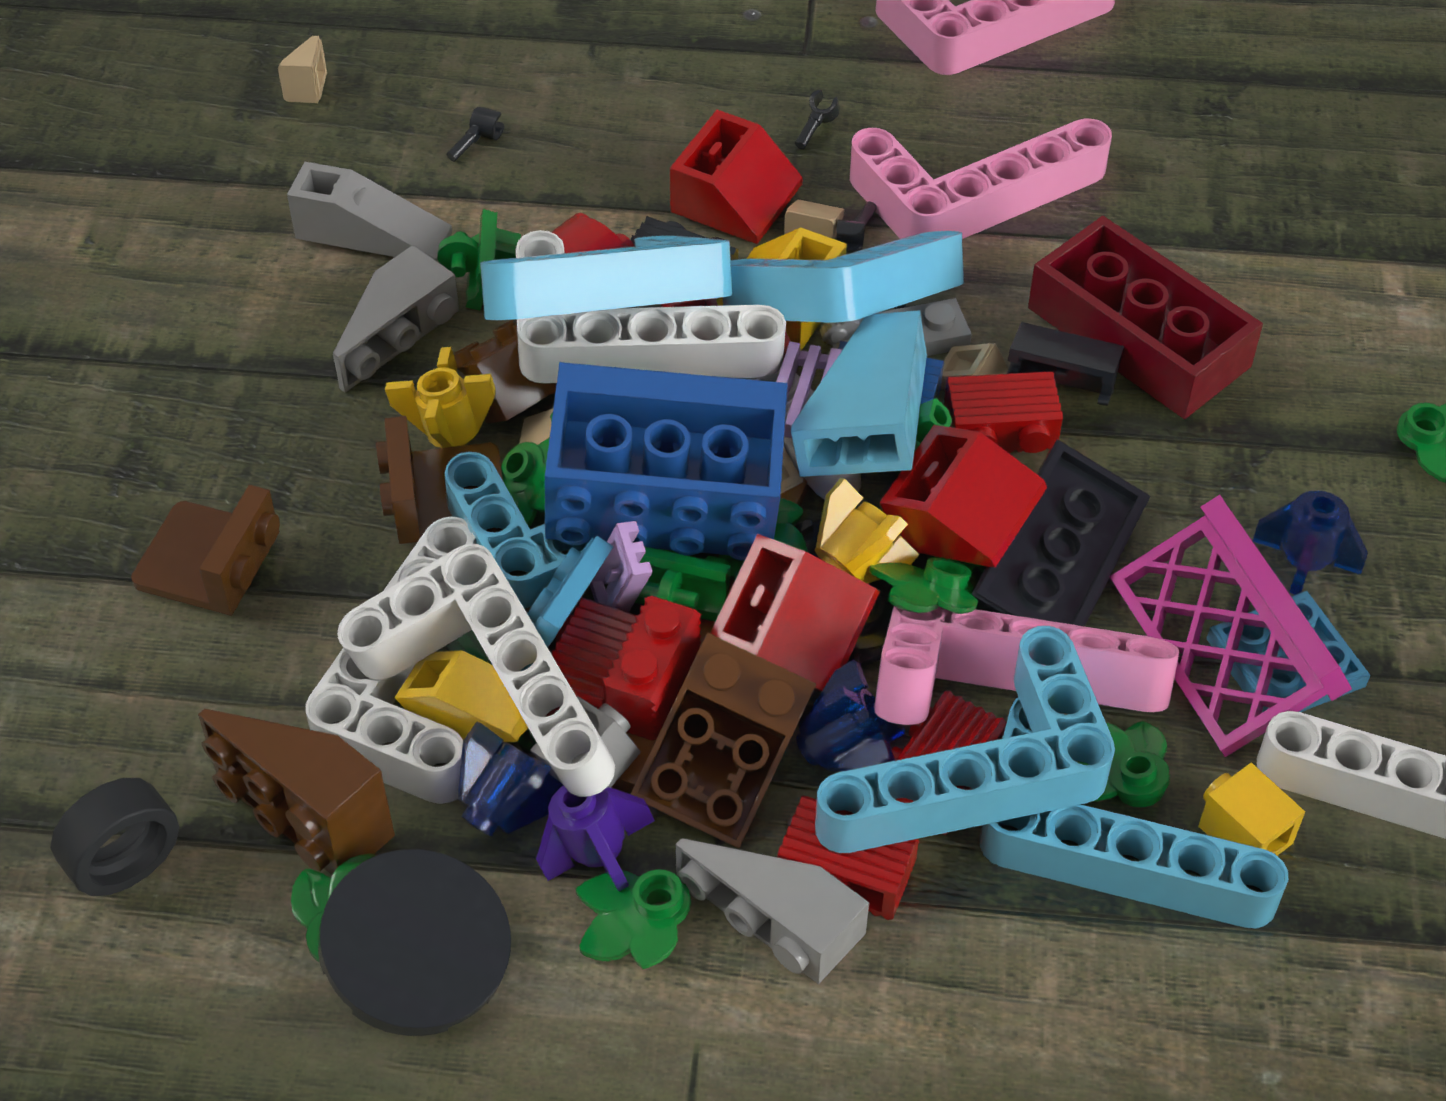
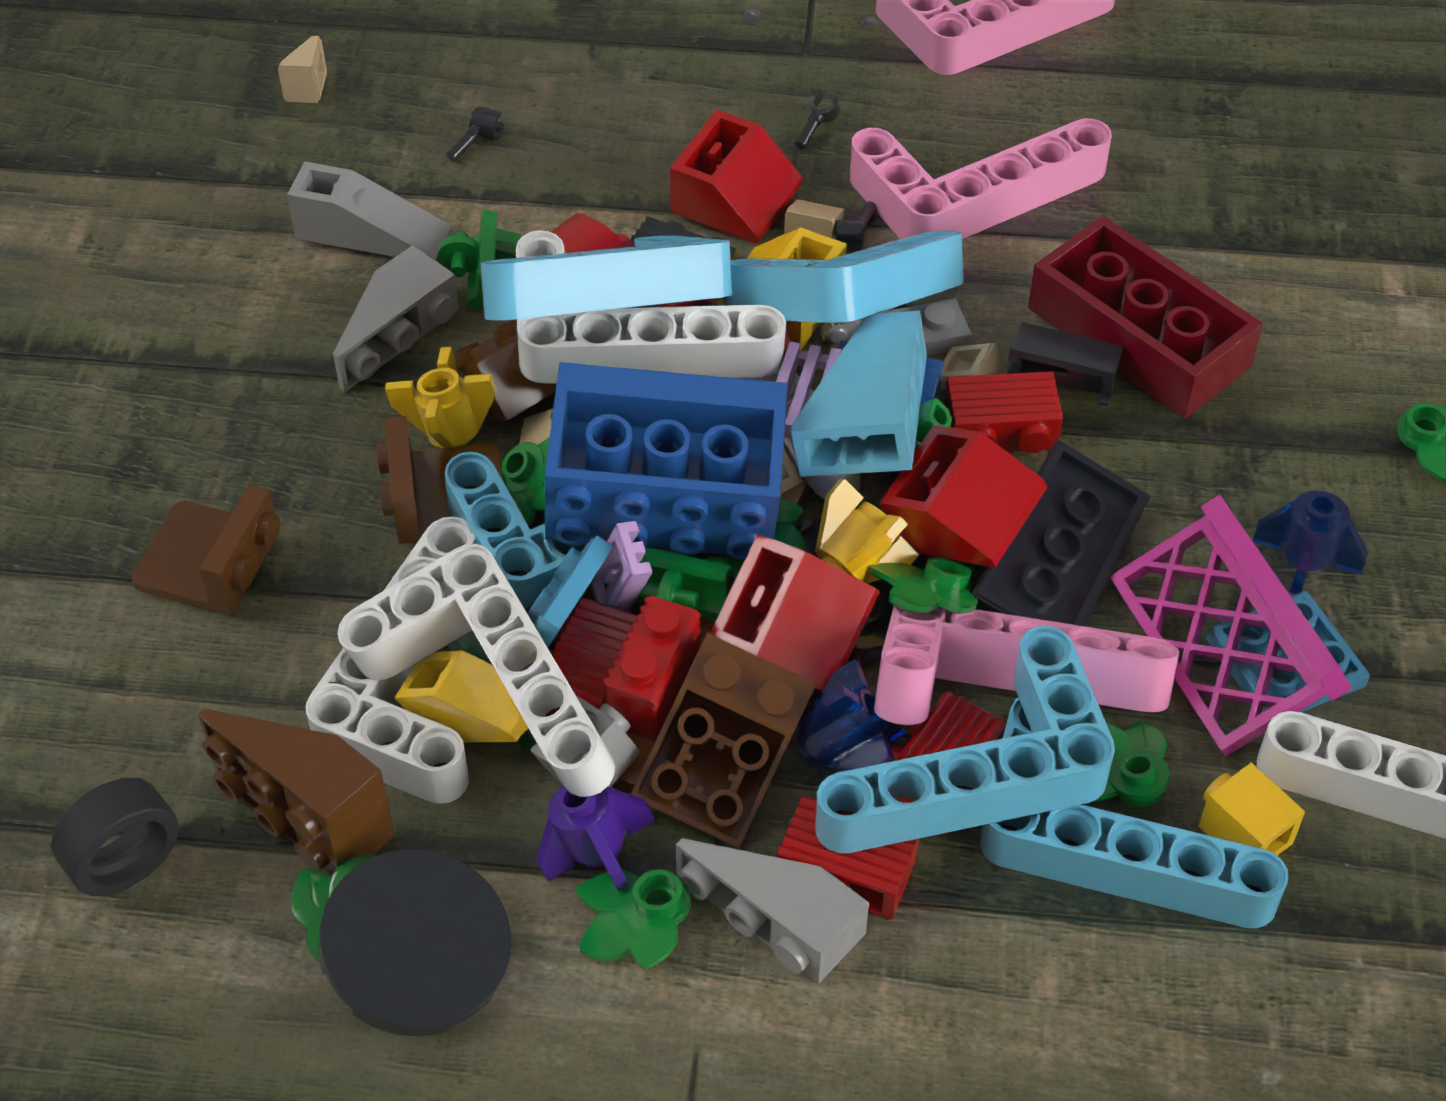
(501, 783): clear blue brick -> none

